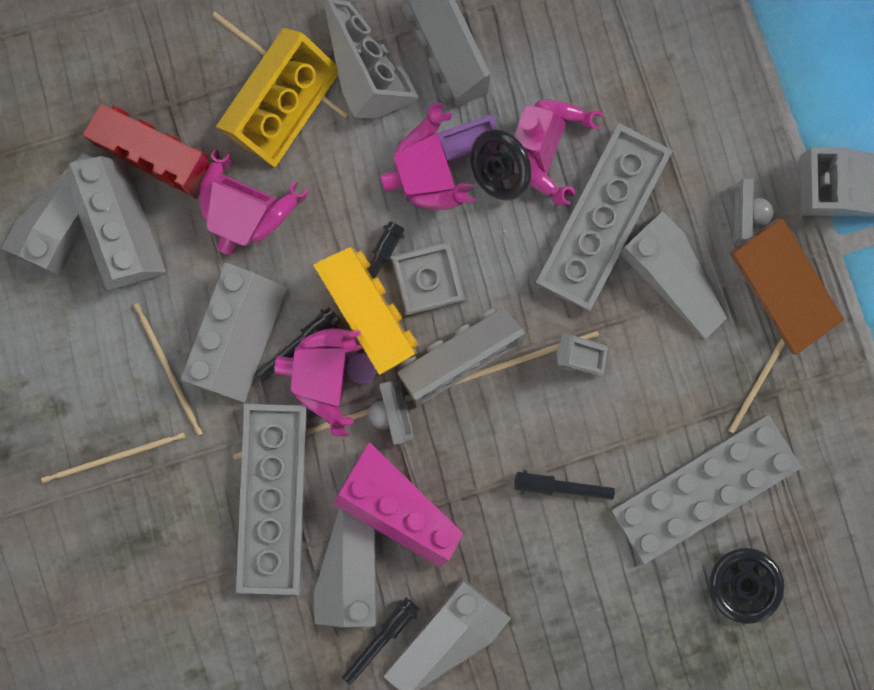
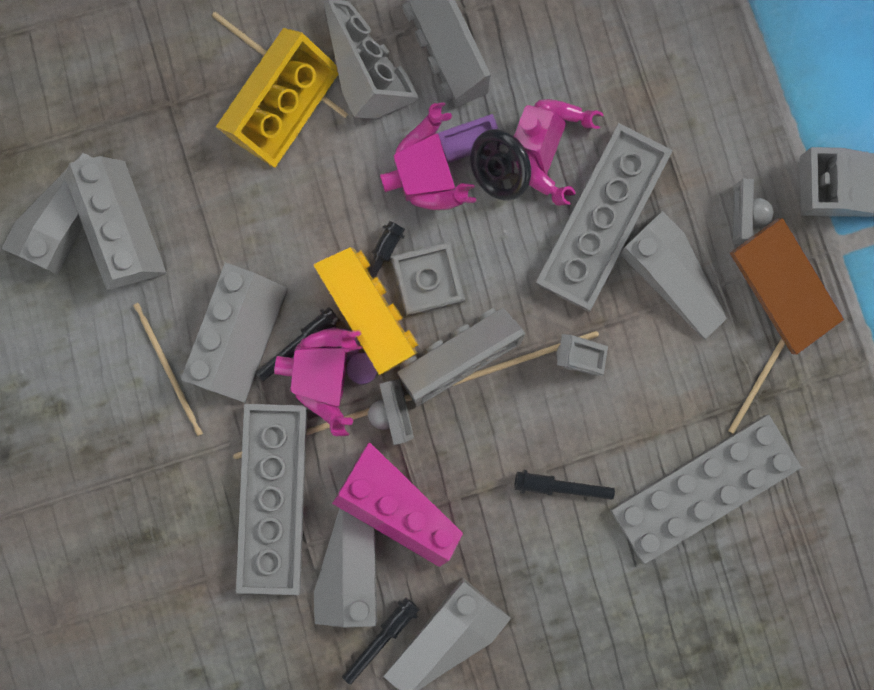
(113, 457): tan piece -> none
(148, 149): wedge -> none
(240, 211): dark pink torso -> none
(729, 605): black plate -> none

